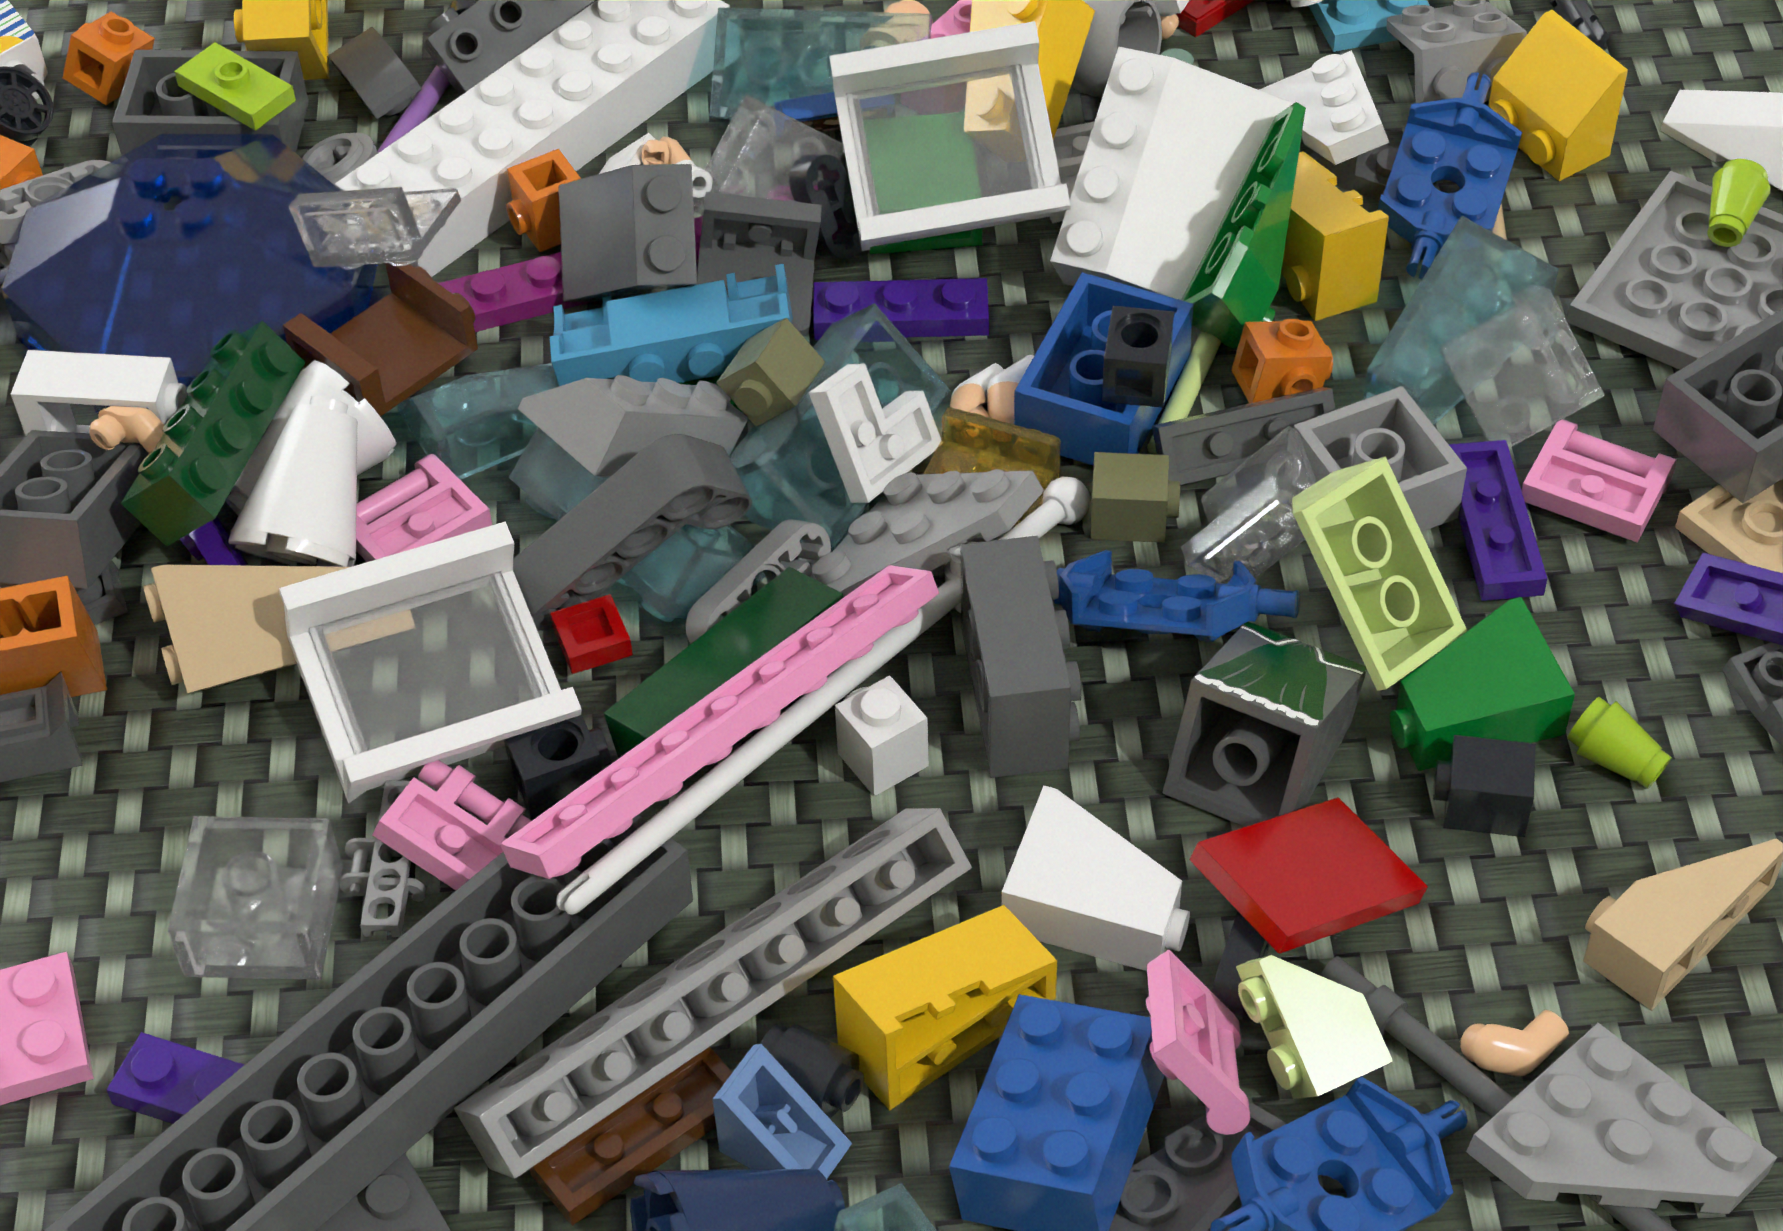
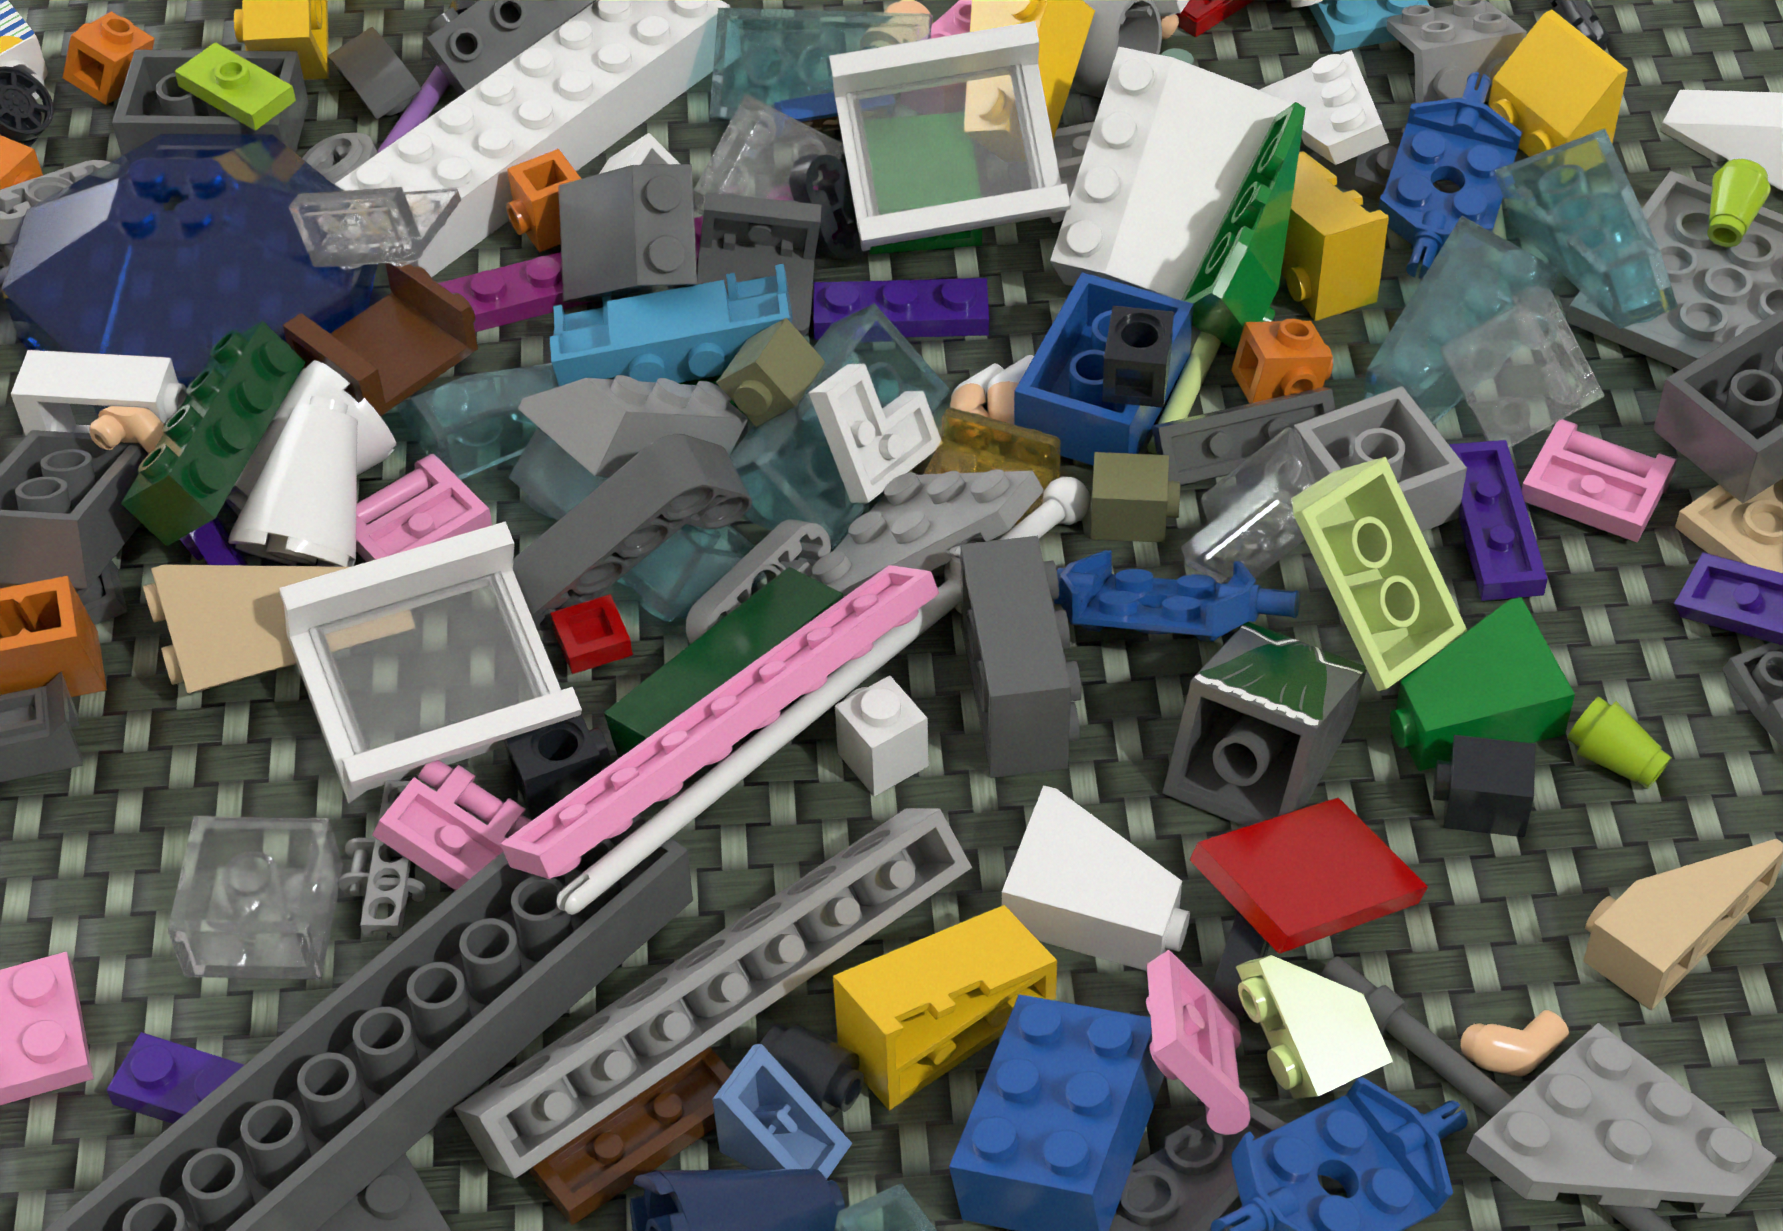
(671, 152): light nougat arm -> none
(1590, 226): none -> clear light blue wedge

